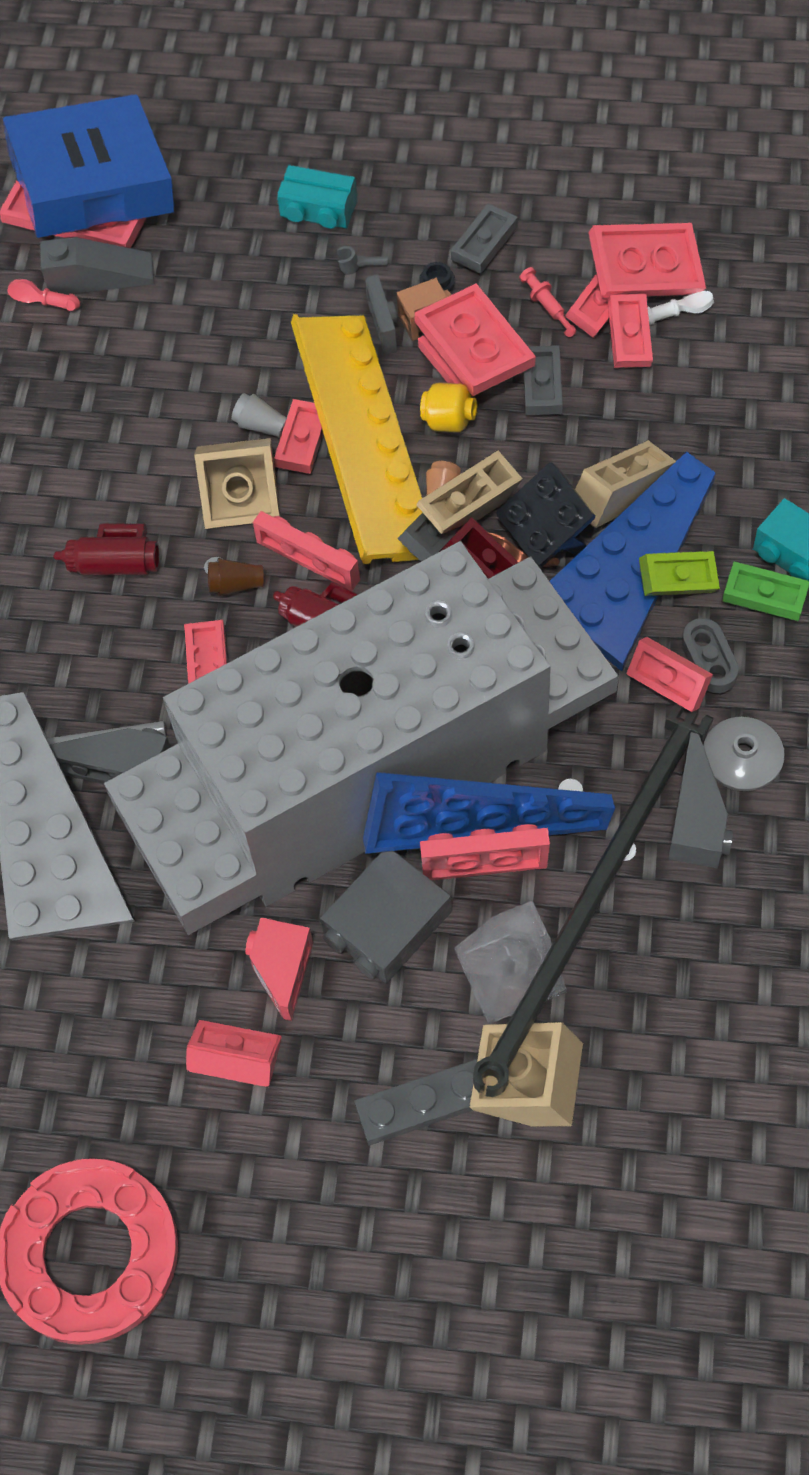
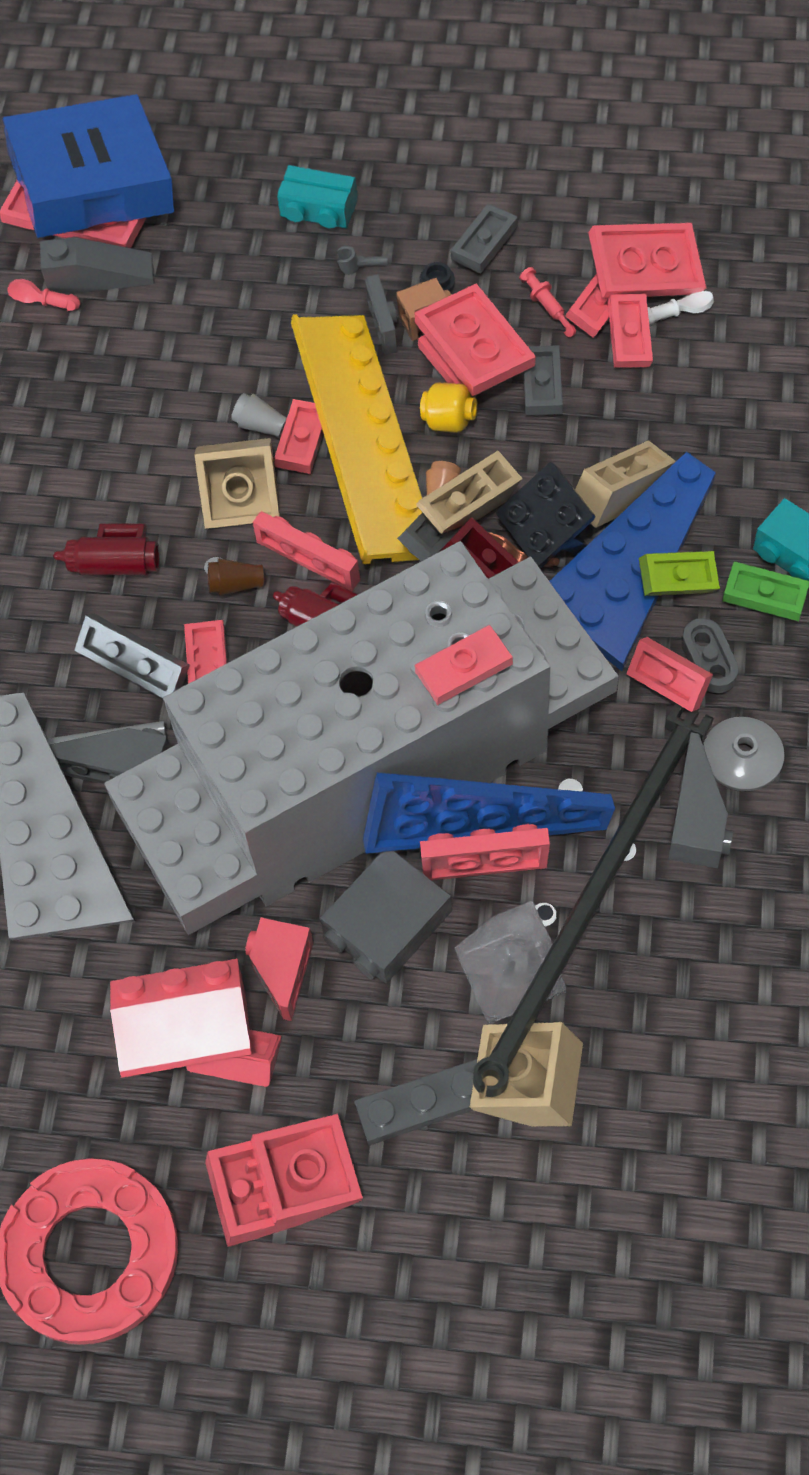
(130, 656): none -> plate
(180, 1017): none -> slope
(282, 1179): none -> coral slope
(463, 664): none -> coral plate
(546, 912): none -> sticker

